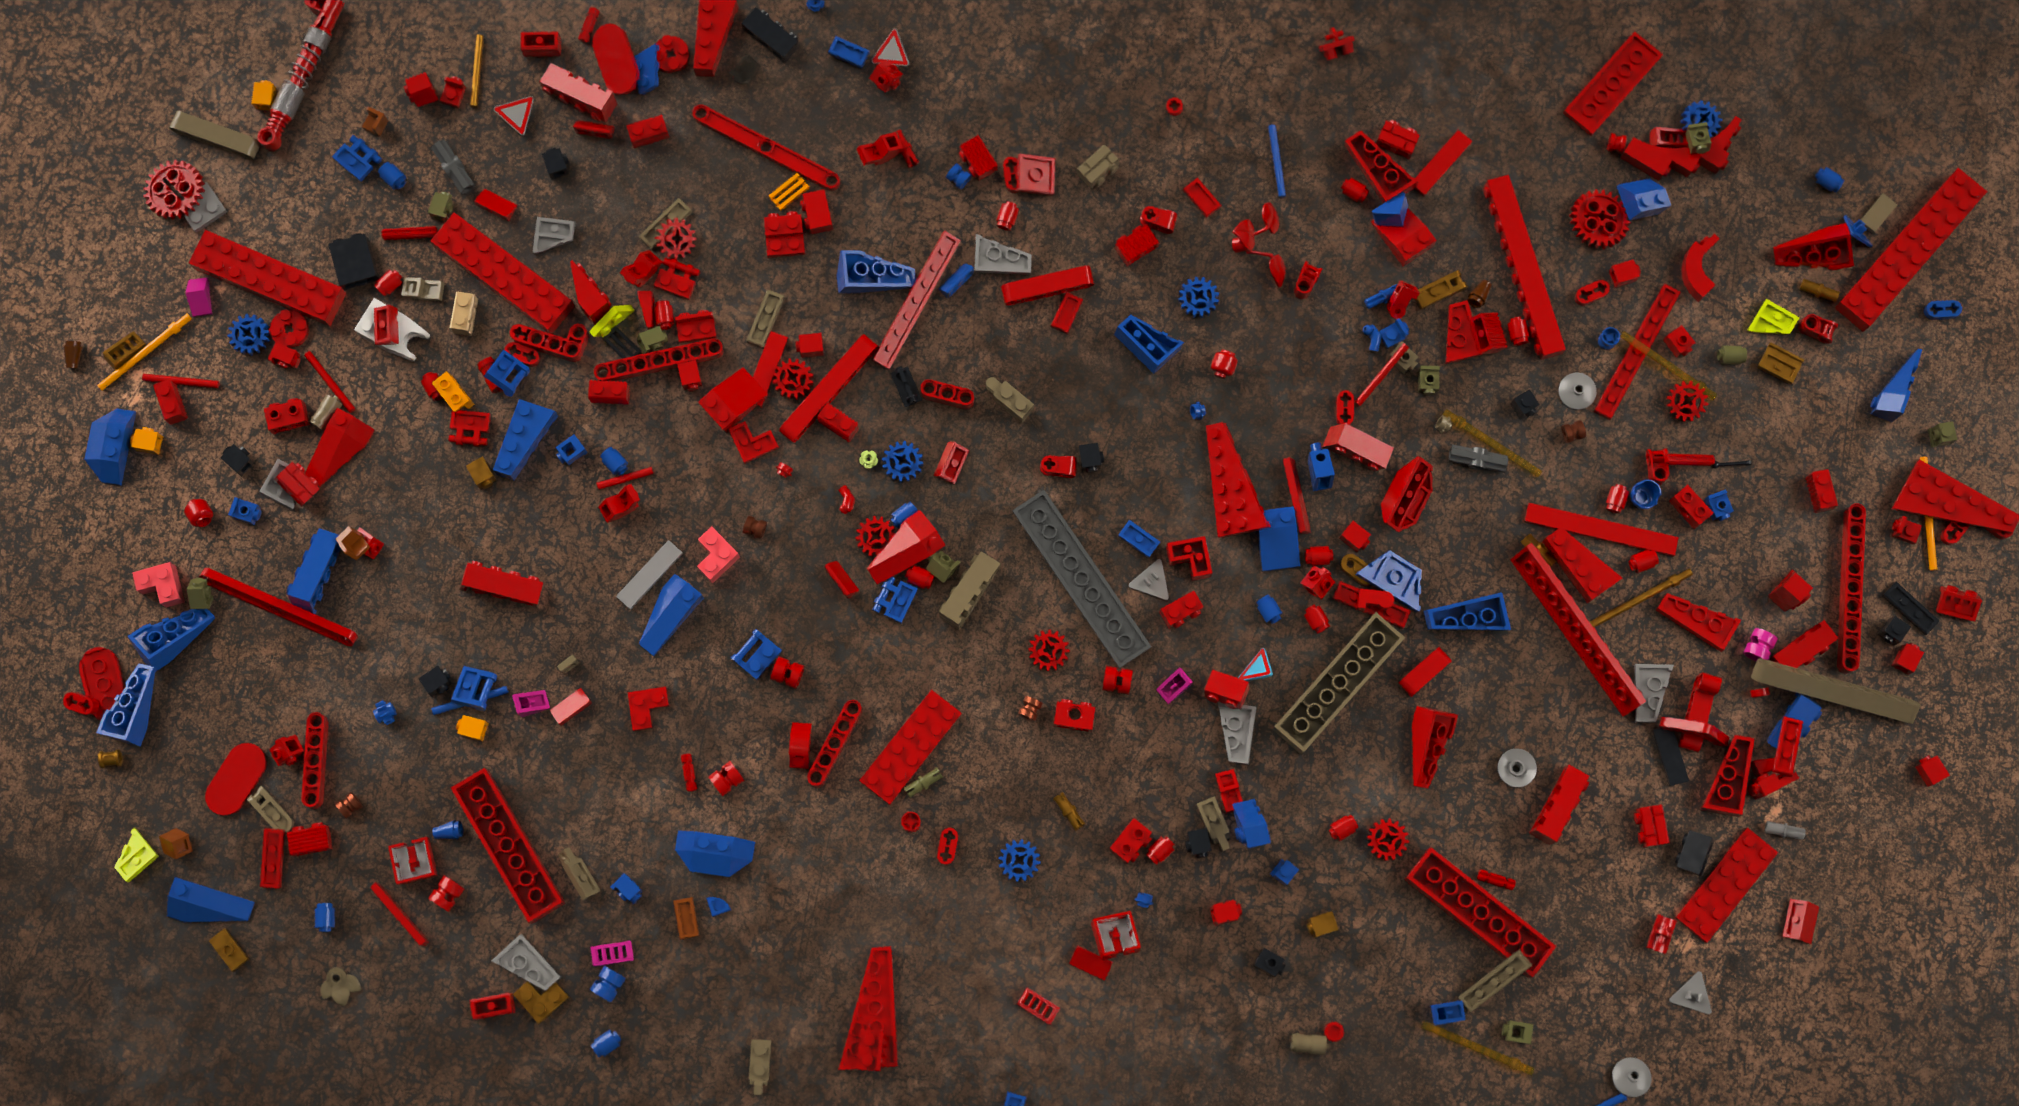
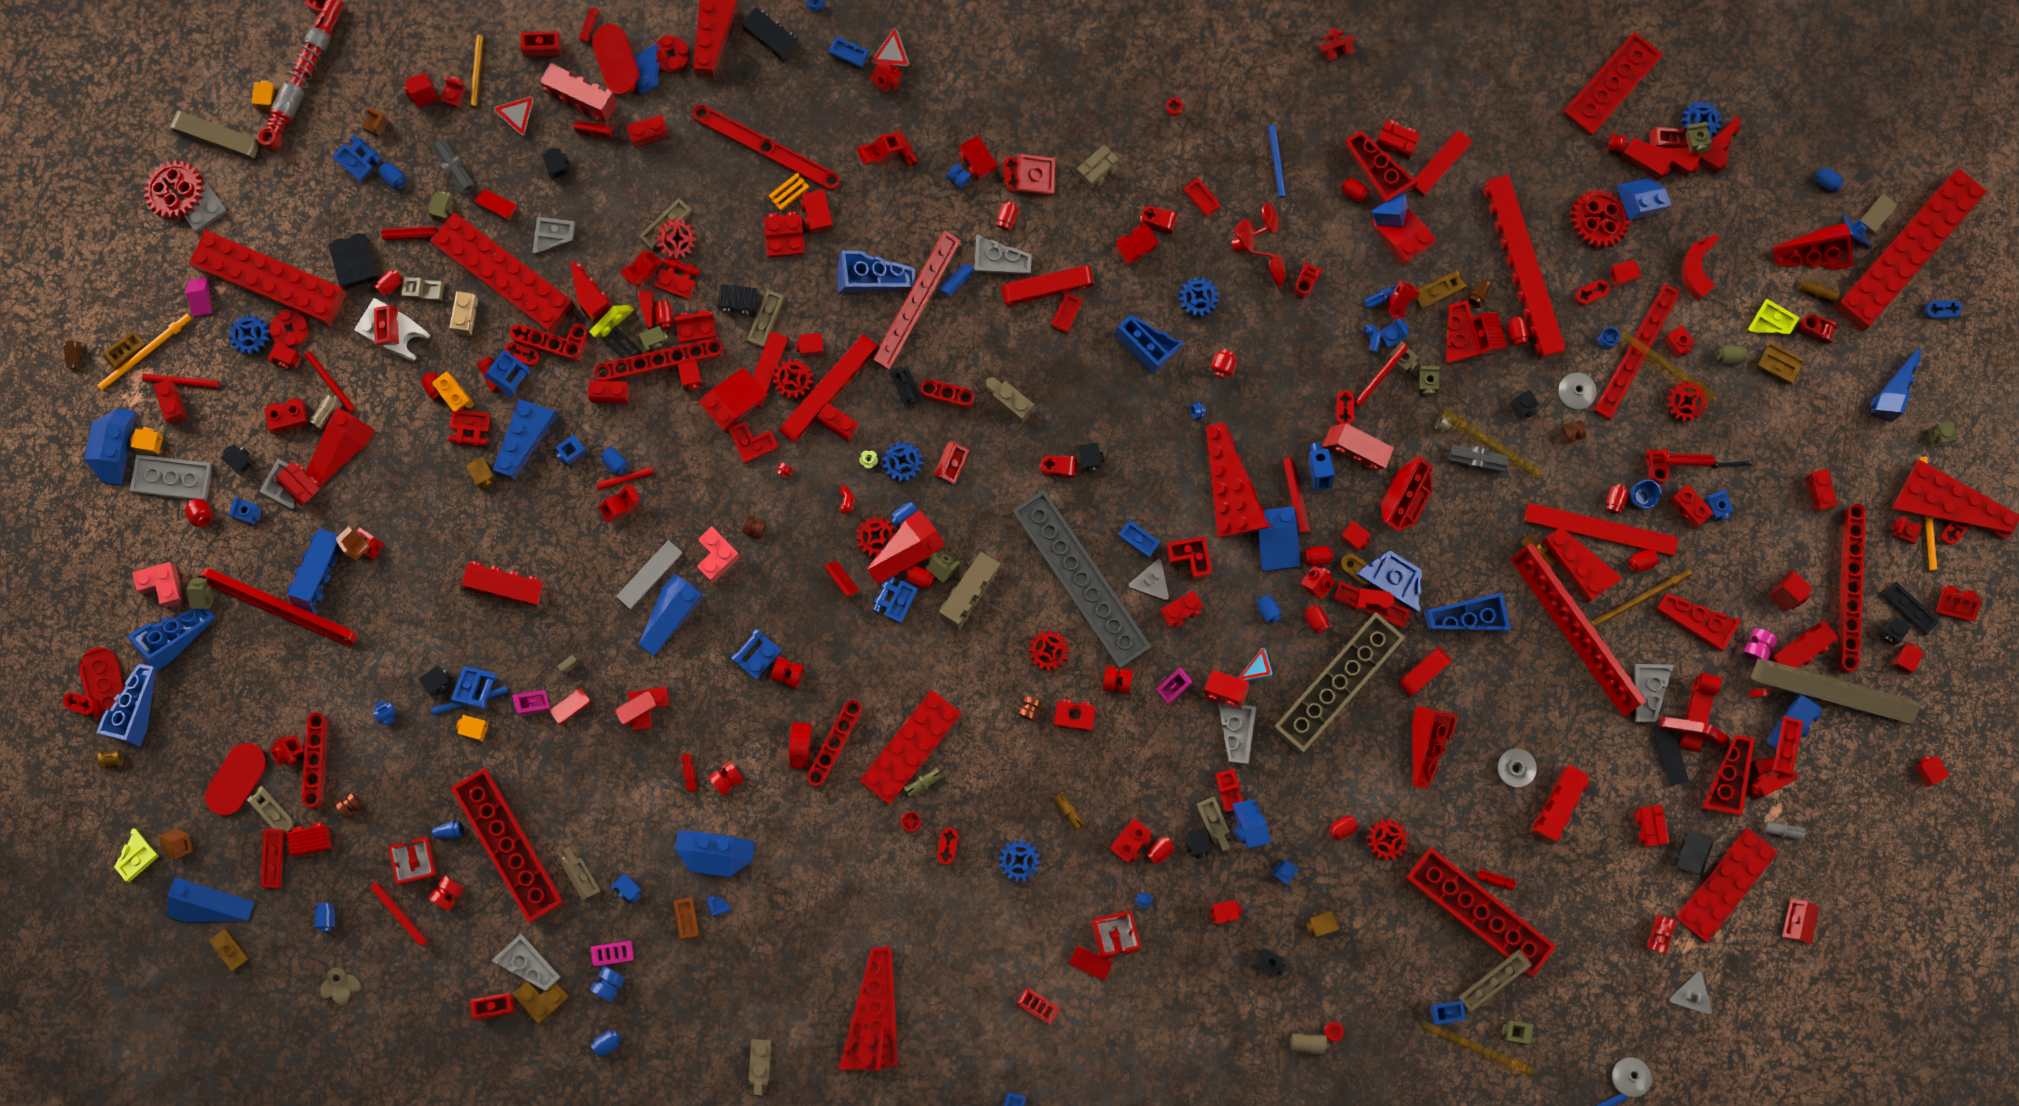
(171, 477): none -> light grey tile
(636, 708): none -> slope
(738, 299): none -> black brick

